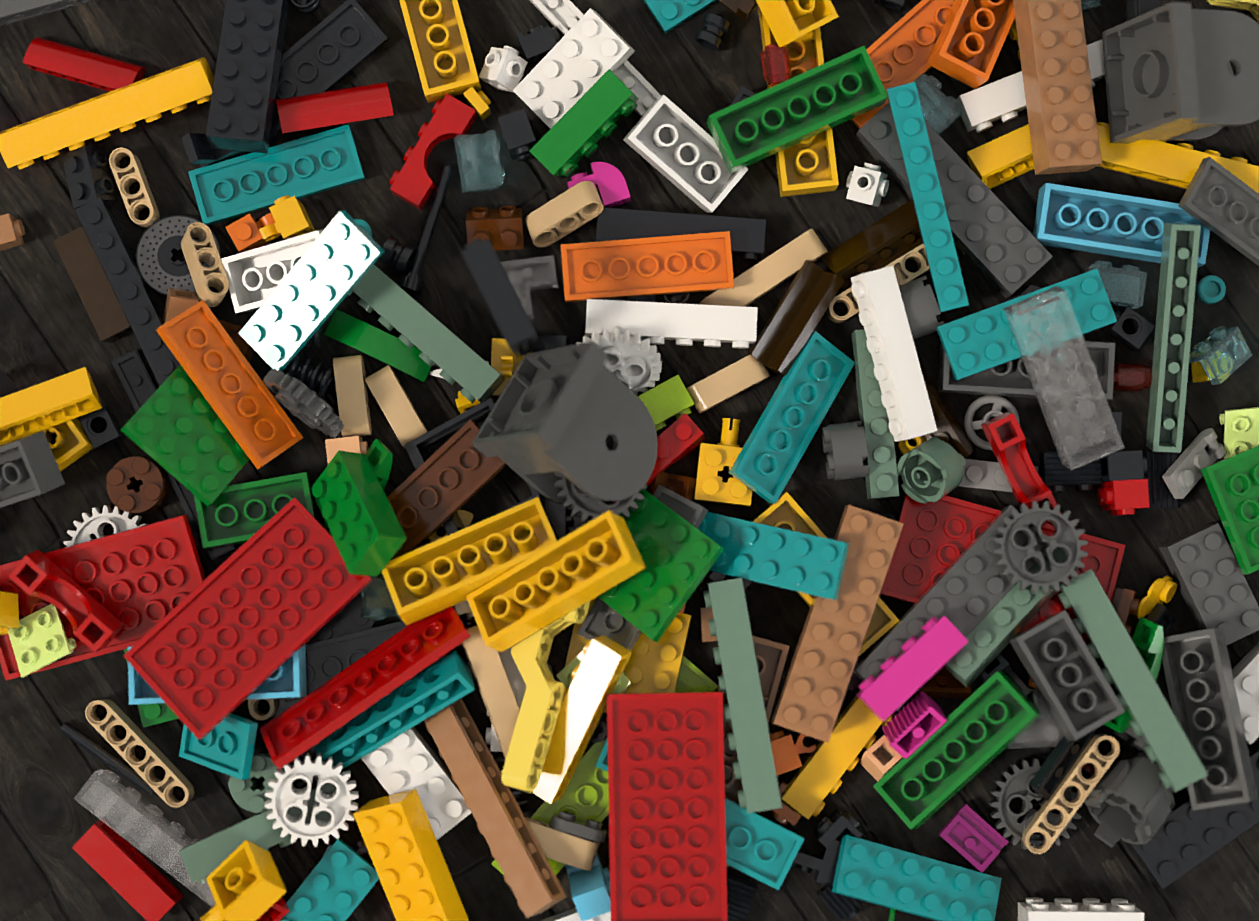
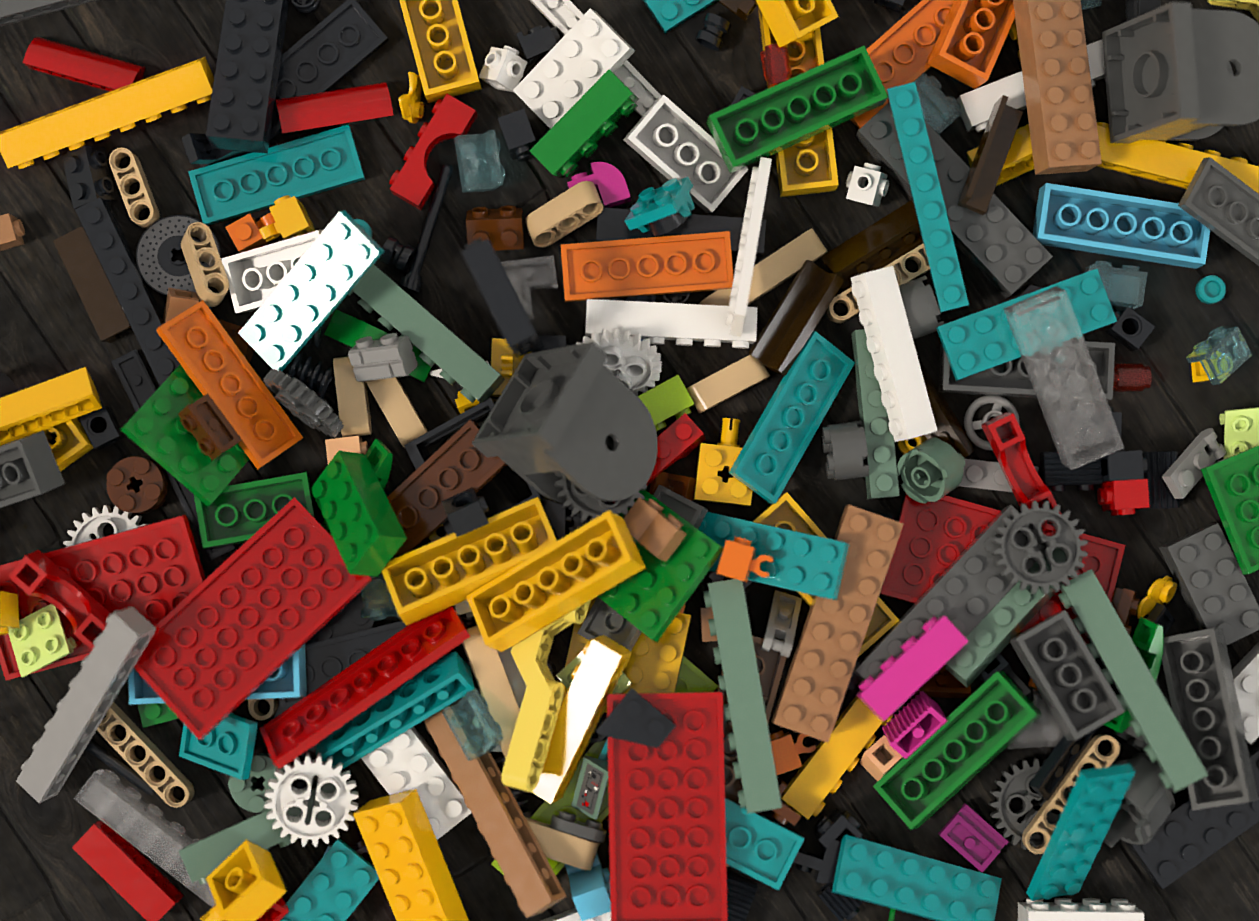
(85, 703): none -> light grey brick
(209, 427): none -> reddish brown bracket
(382, 358): none -> light grey brick
(410, 103): none -> yellow plate
(466, 511): none -> black brick
(473, 725): none -> clear light blue bracket
(478, 101): yellow plate -> none
(591, 786): none -> slope
(637, 722): none -> black wing
(653, 529): none -> medium nougat brick
(662, 208): none -> teal piece
(739, 560): none -> orange brick
(748, 247): none -> white plate
(782, 623): none -> light grey plate
(990, 157): none -> dark brown panel
(1080, 831): none -> teal plate
(1172, 336): sand green brick -> none

